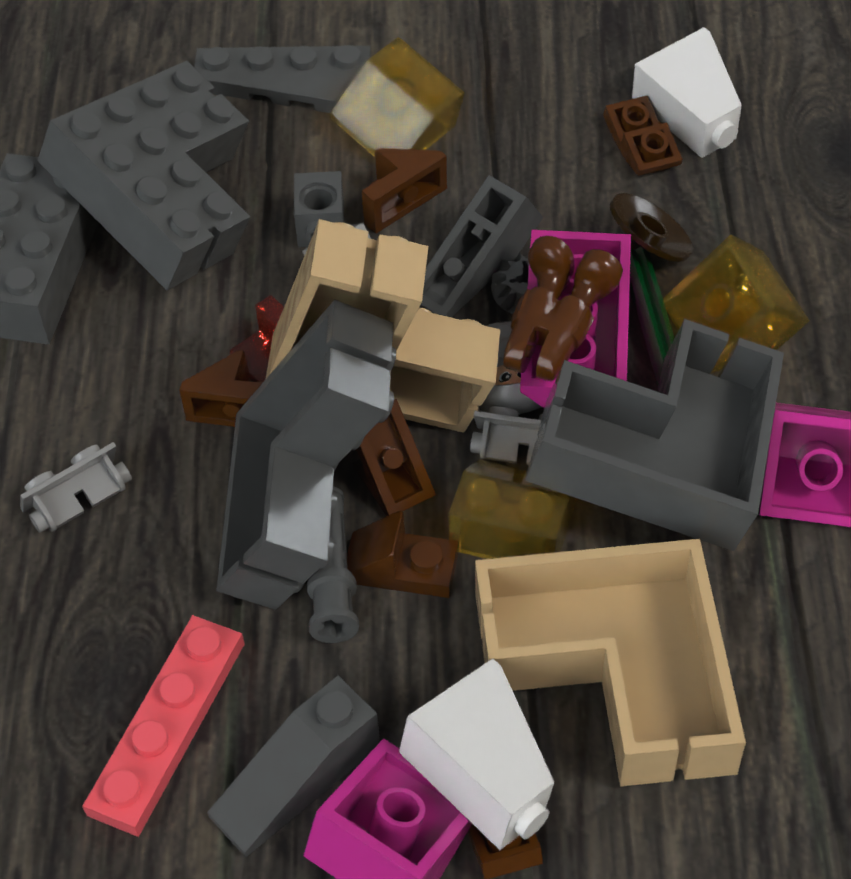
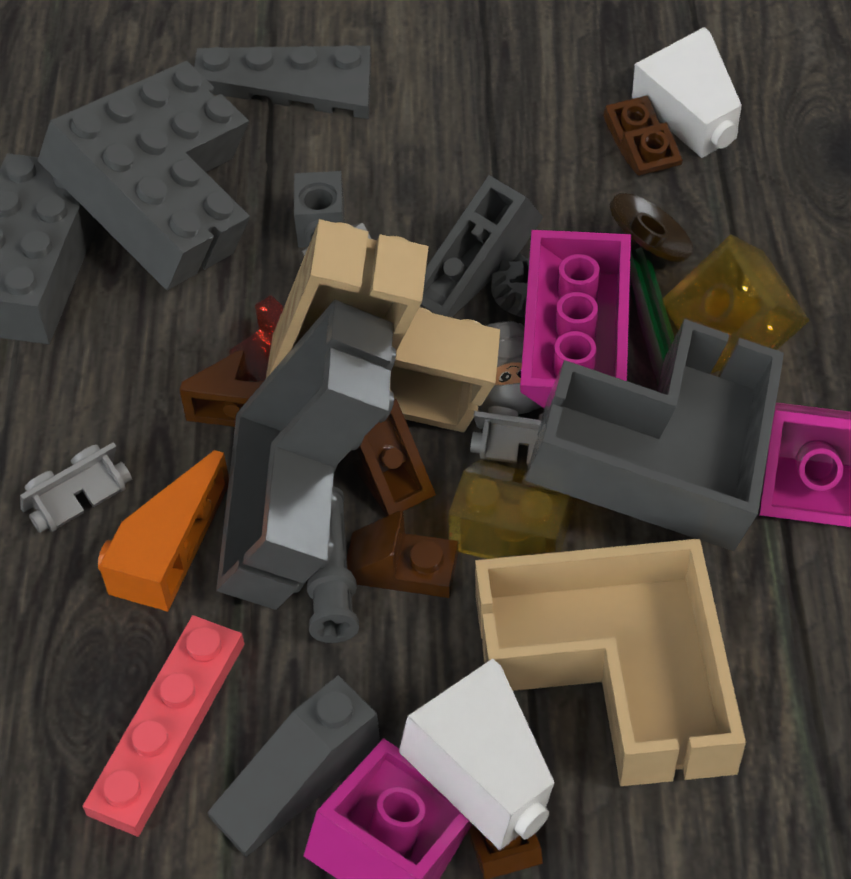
(162, 537): none -> orange slope
(398, 101): clear yellow slope -> none
(403, 183): reddish brown slope -> none
(556, 323): reddish brown piece -> none

